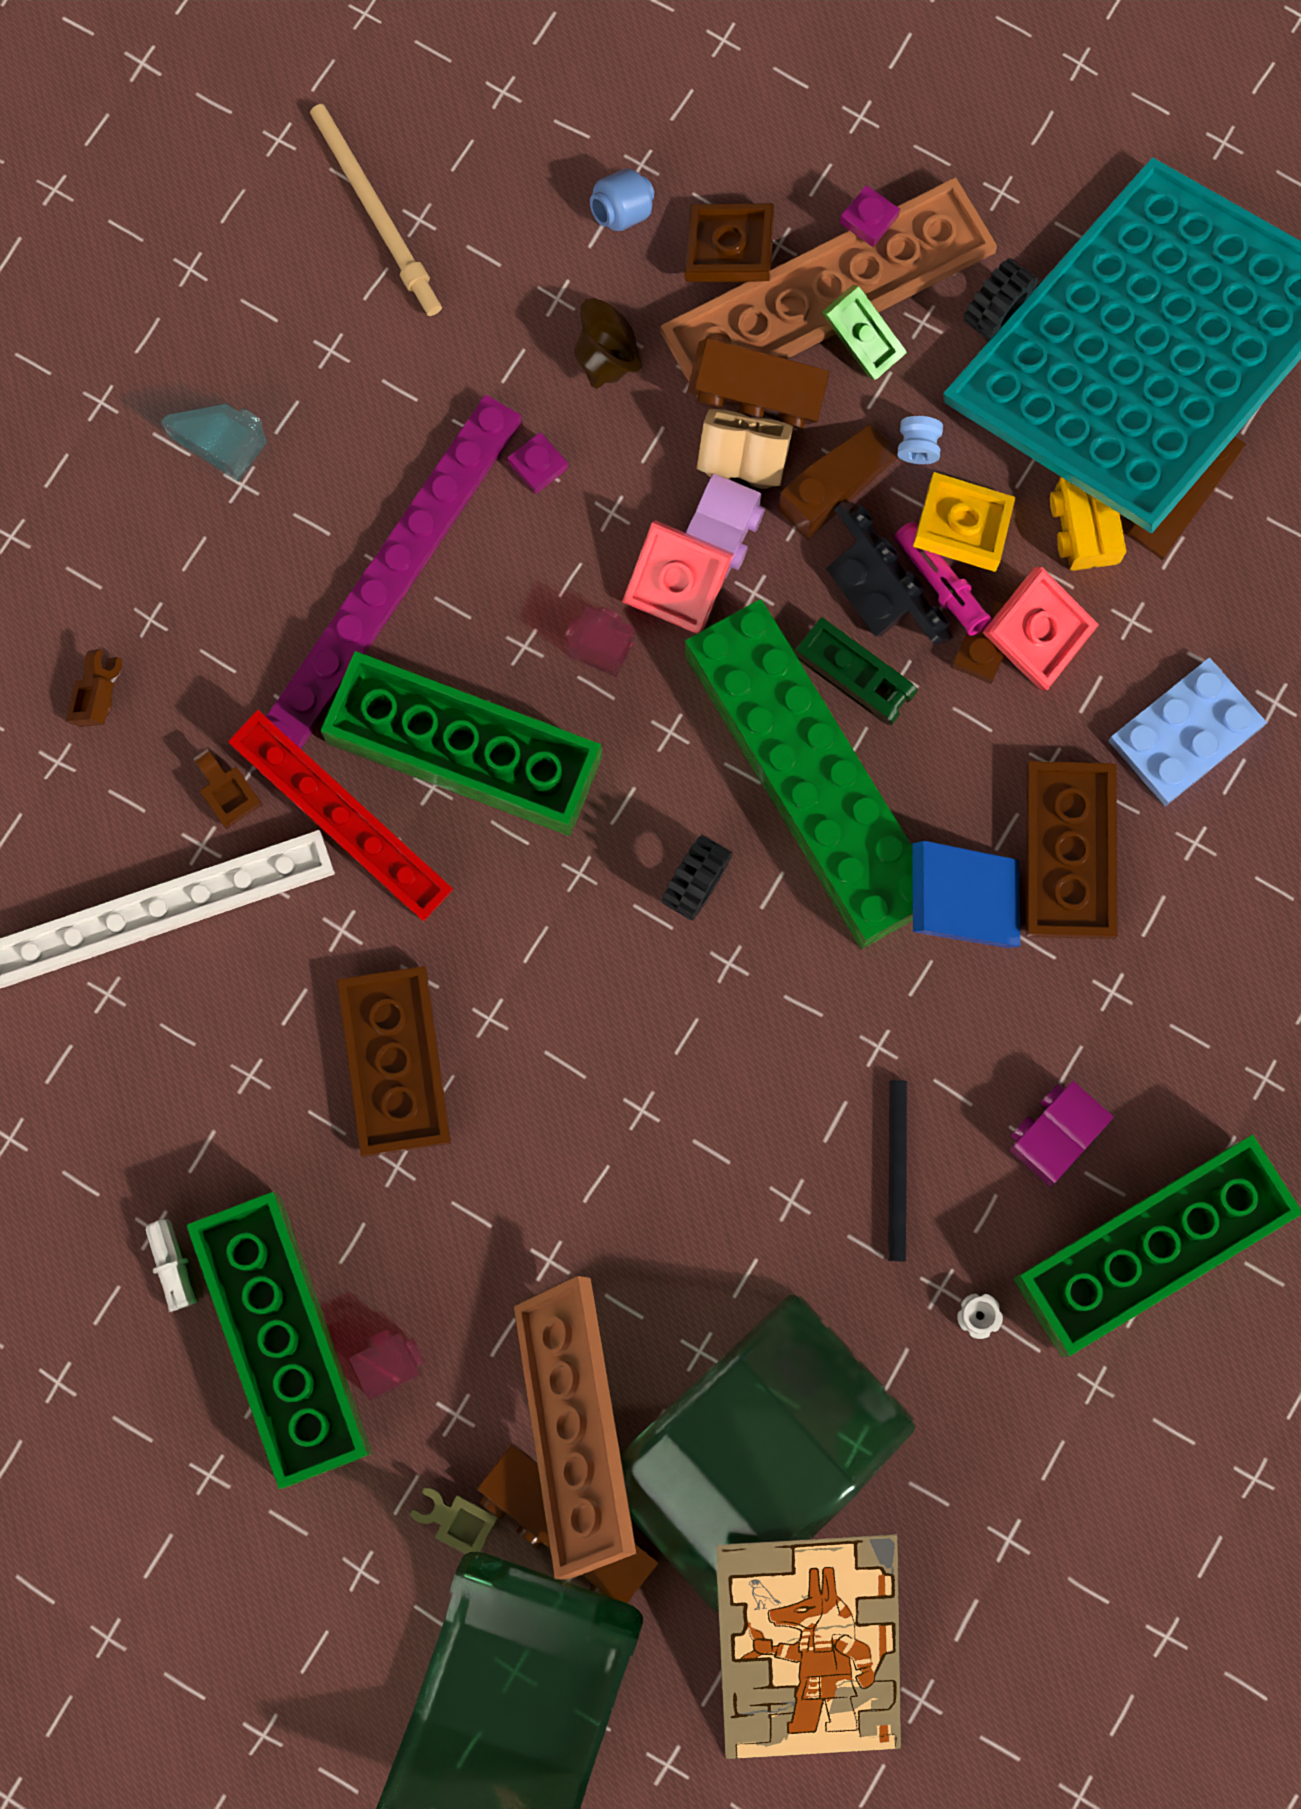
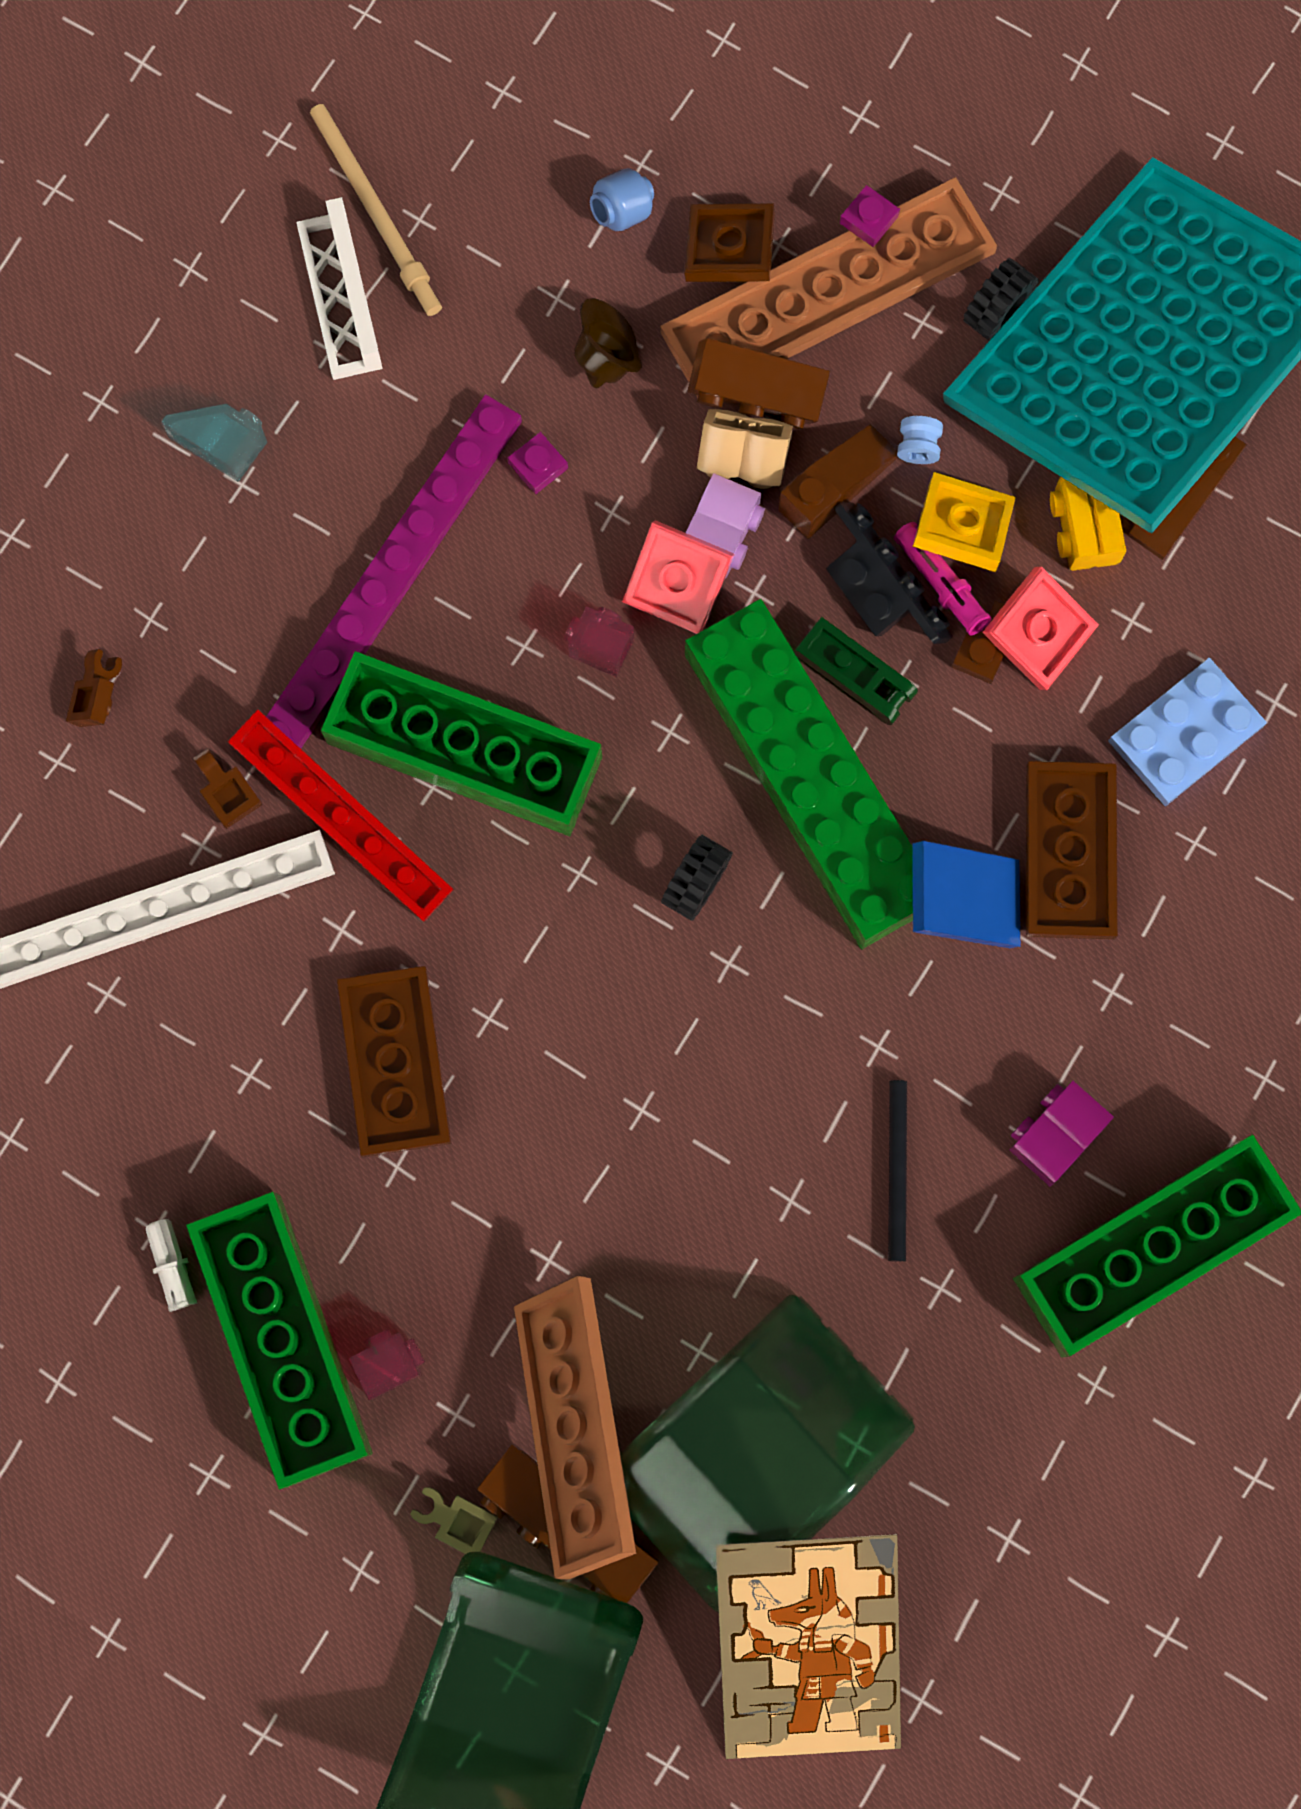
(351, 282): none -> white fence
(864, 332): plate -> none
(992, 1316): white plate -> none

